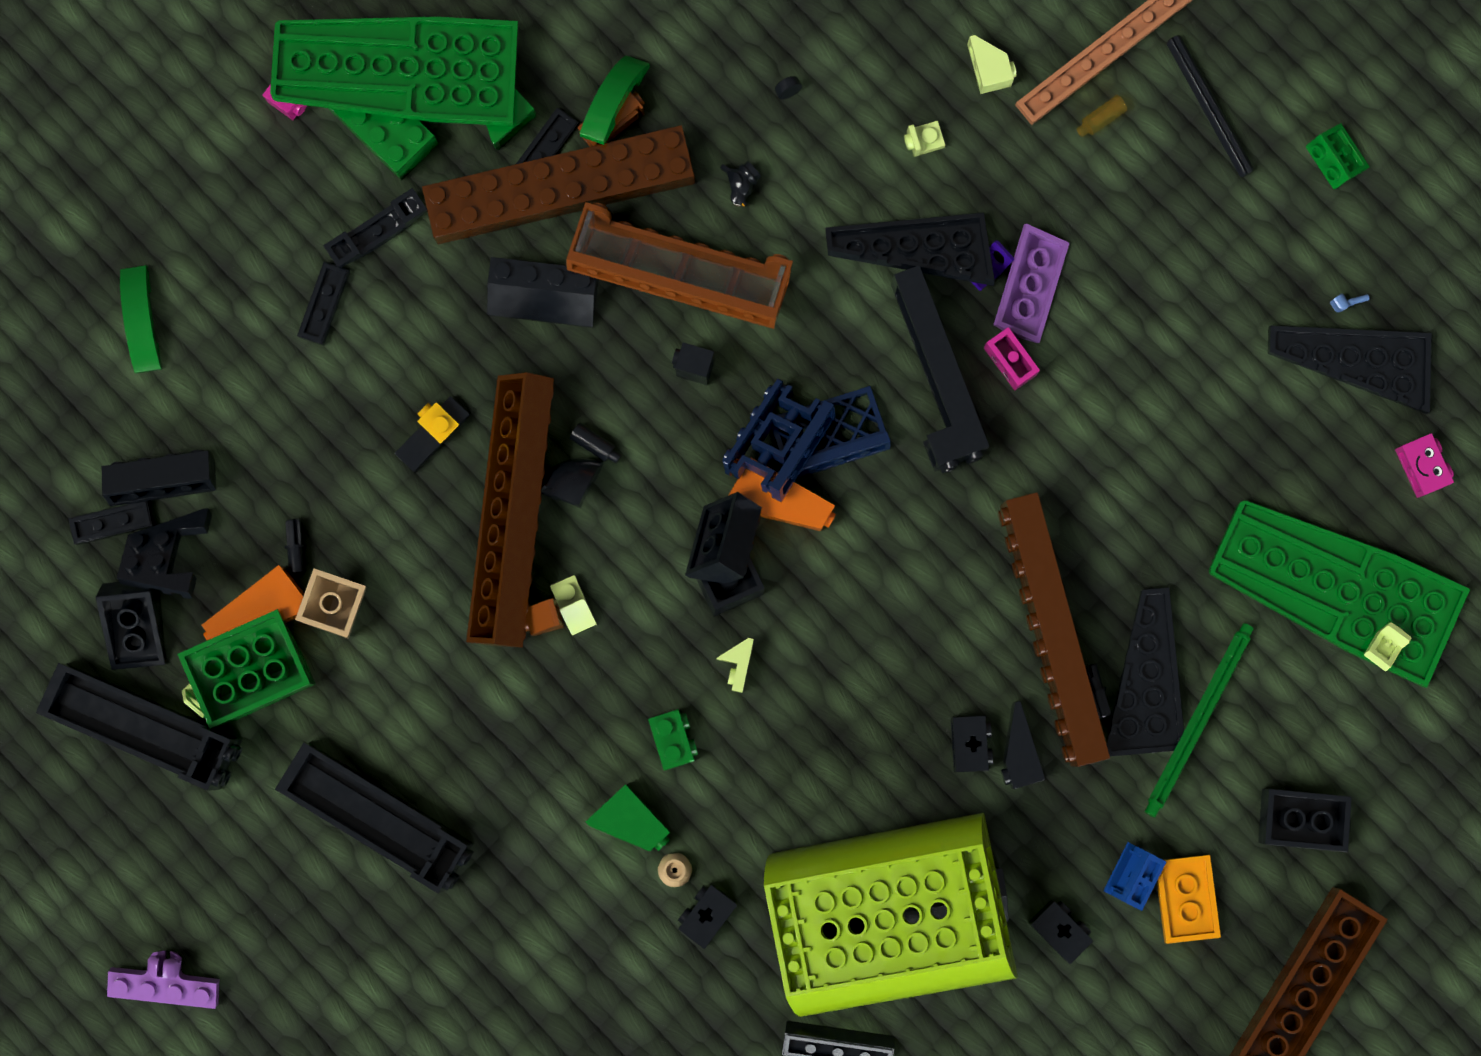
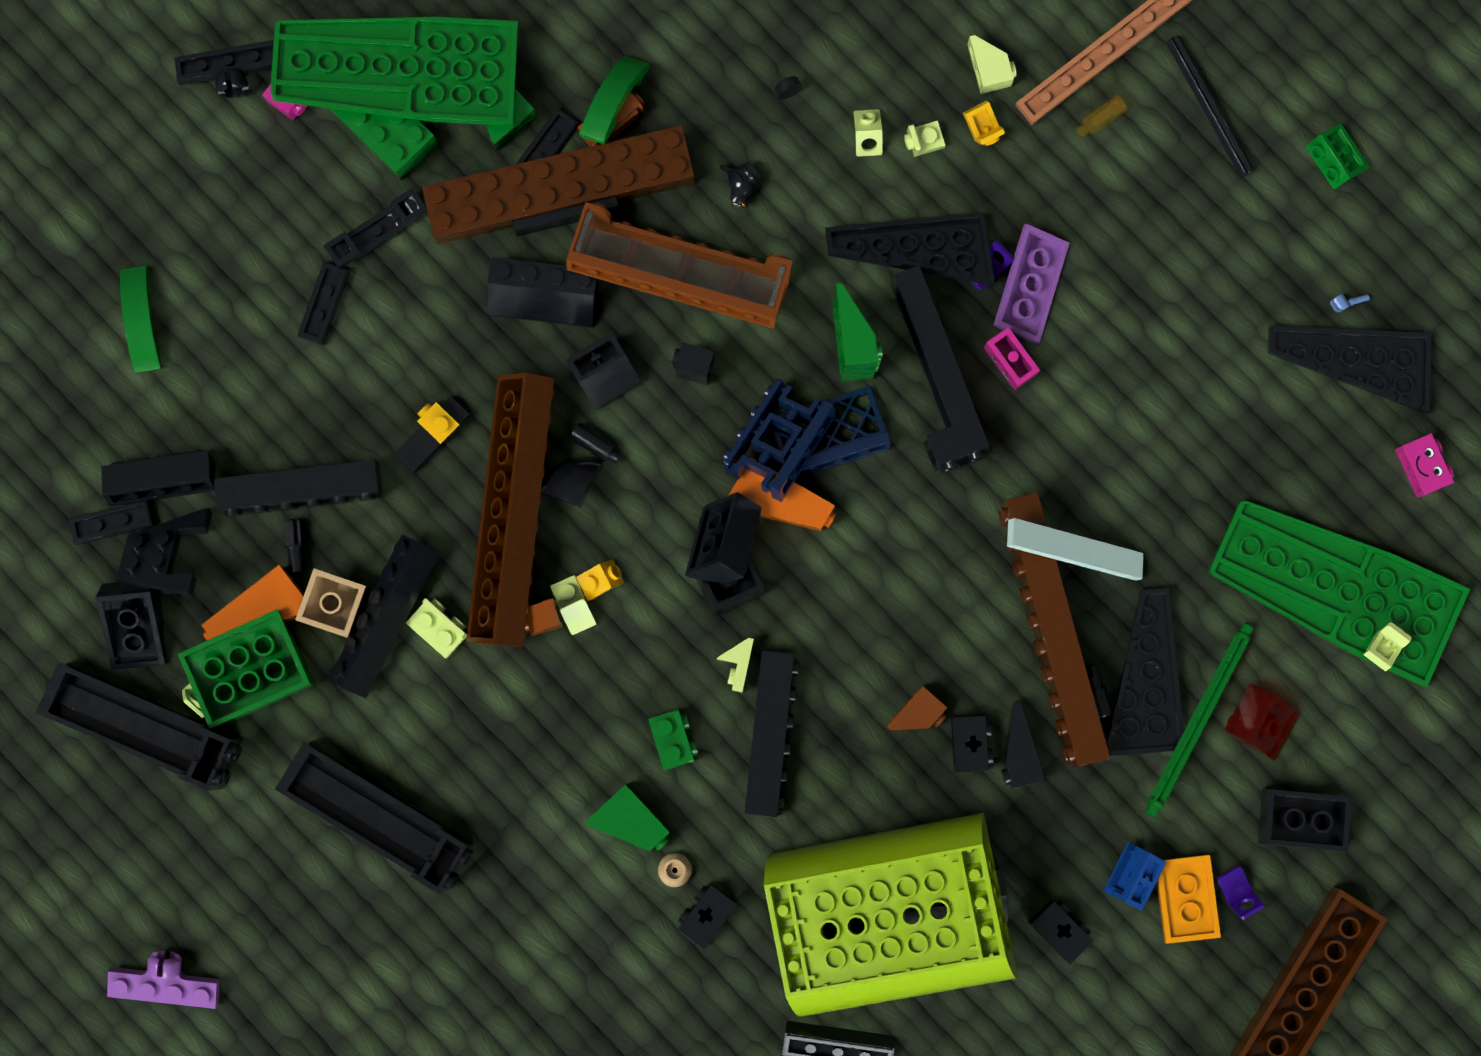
(225, 66): none -> black plate
(296, 487): none -> black brick
(383, 616): none -> black brick
(437, 628): none -> yellowish green bracket
(558, 218): none -> black tile
(600, 579): none -> yellow bracket
(603, 371): none -> black slope
(769, 734): none -> black brick
(856, 342): none -> green slope
(867, 126): none -> yellowish green bracket
(919, 712): none -> dark orange slope
(983, 124): none -> yellow bracket
(1074, 549): none -> light aqua tile
(1238, 891): none -> dark purple bracket
(1262, 721): none -> clear red slope

